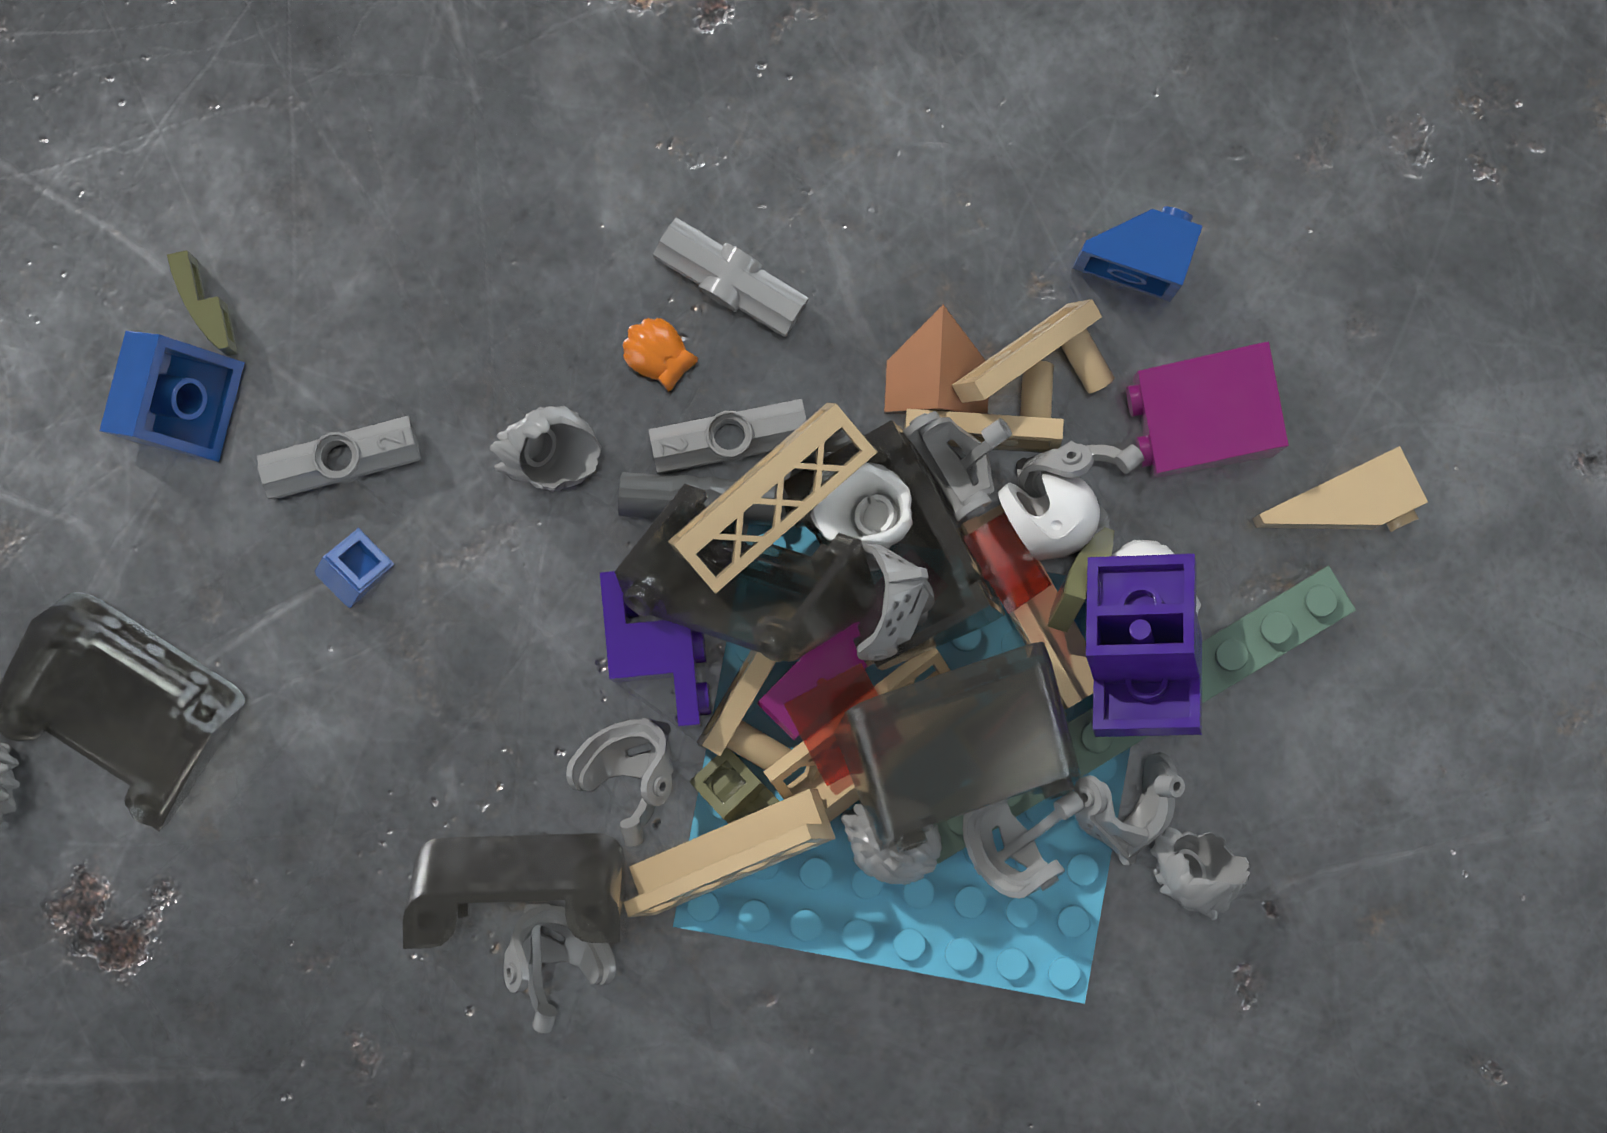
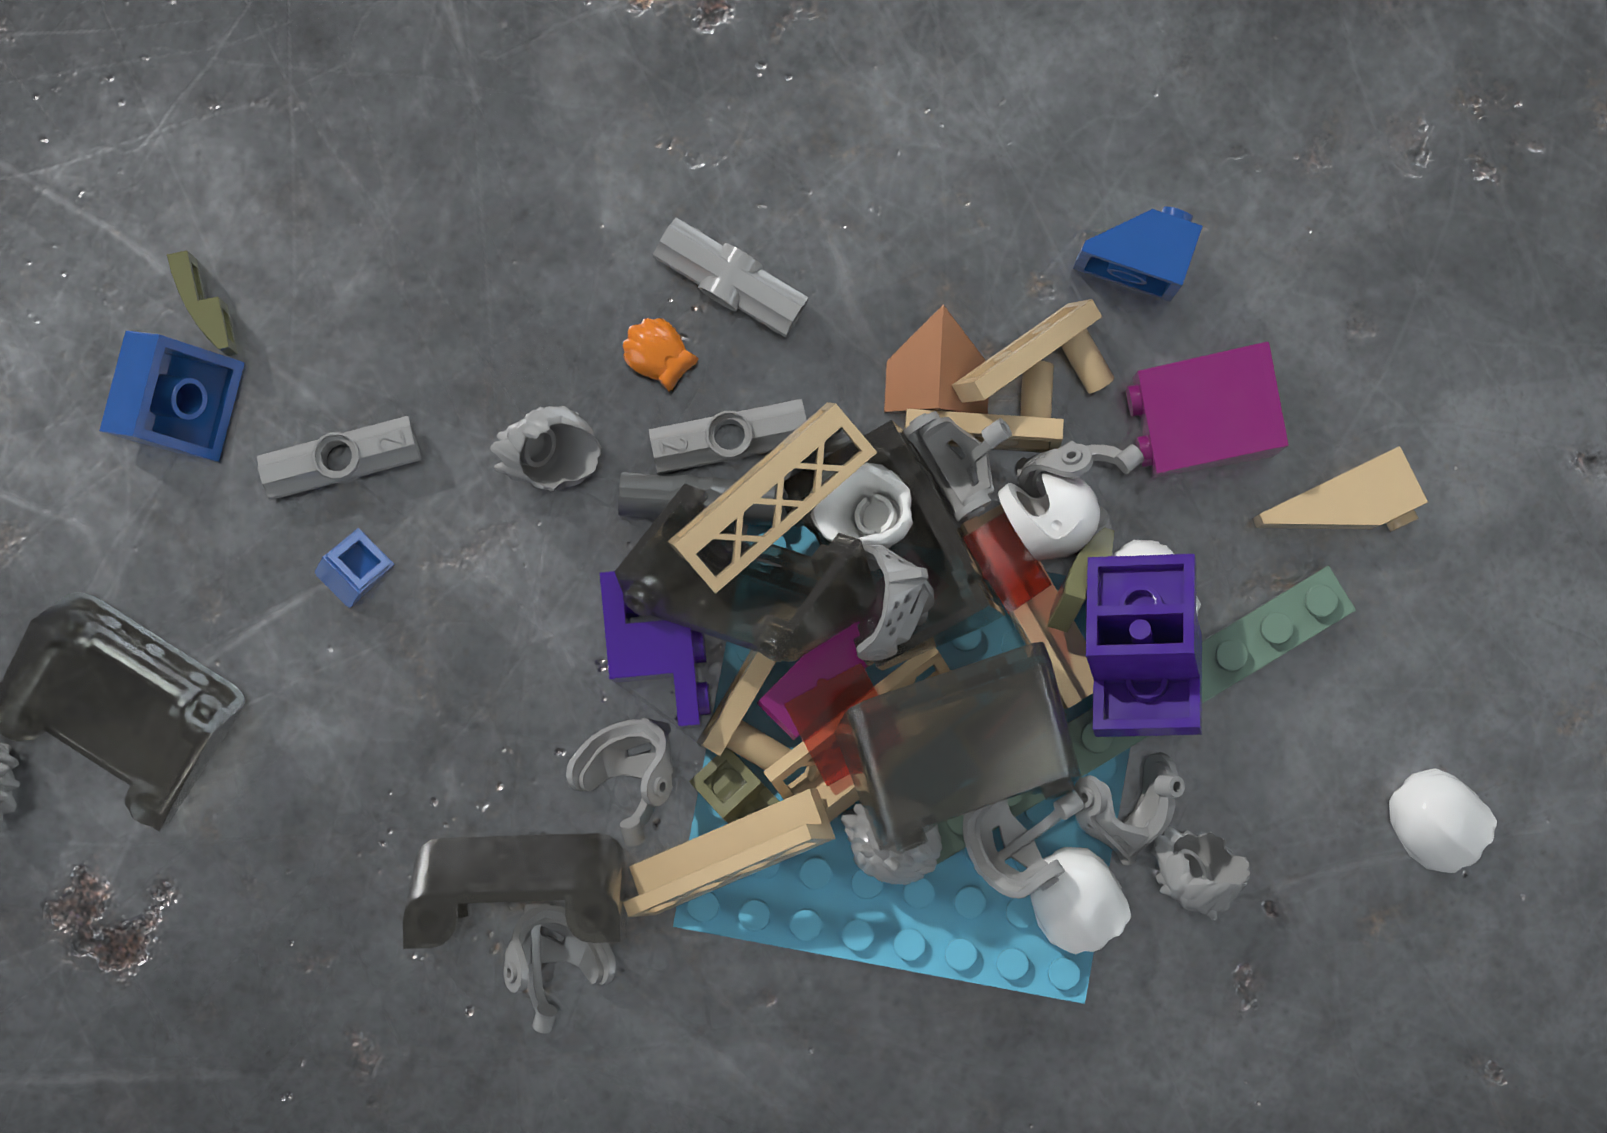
(1084, 905): none -> white hair
(1441, 821): none -> white hair

